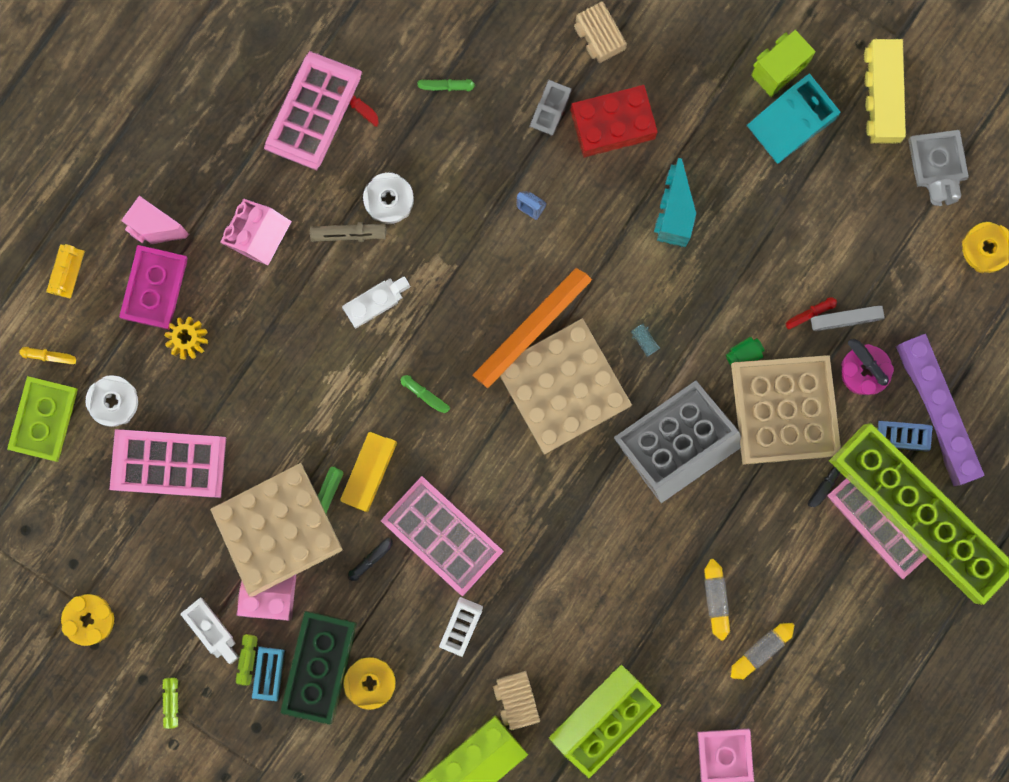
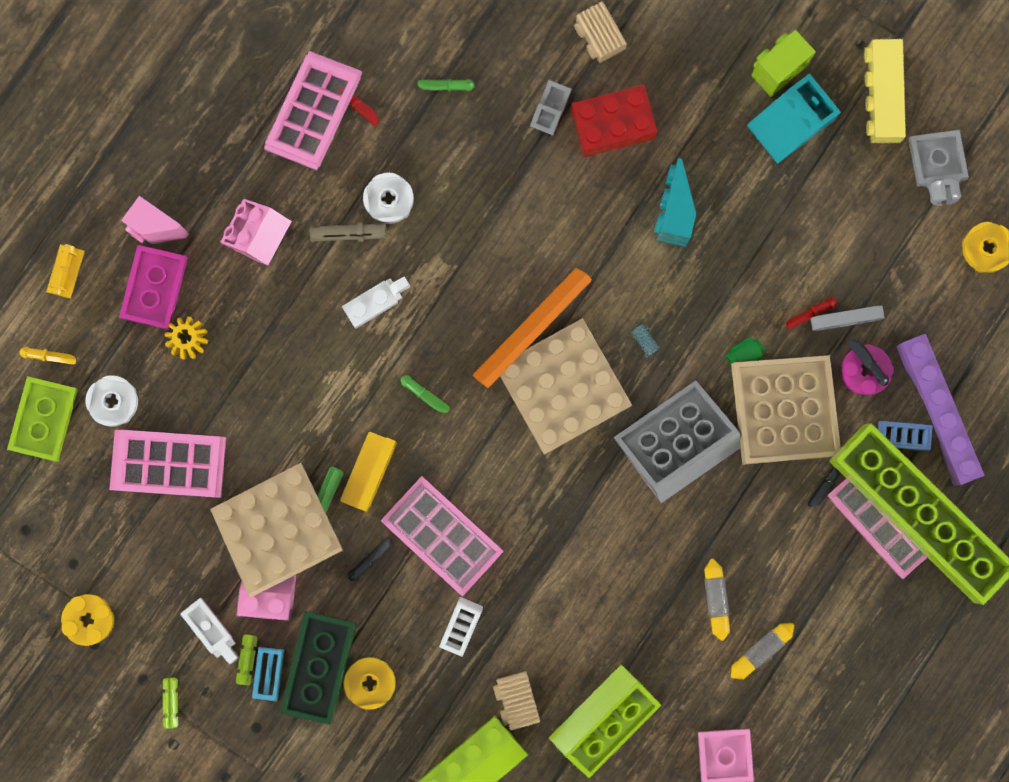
(530, 204): medium blue slope -> none

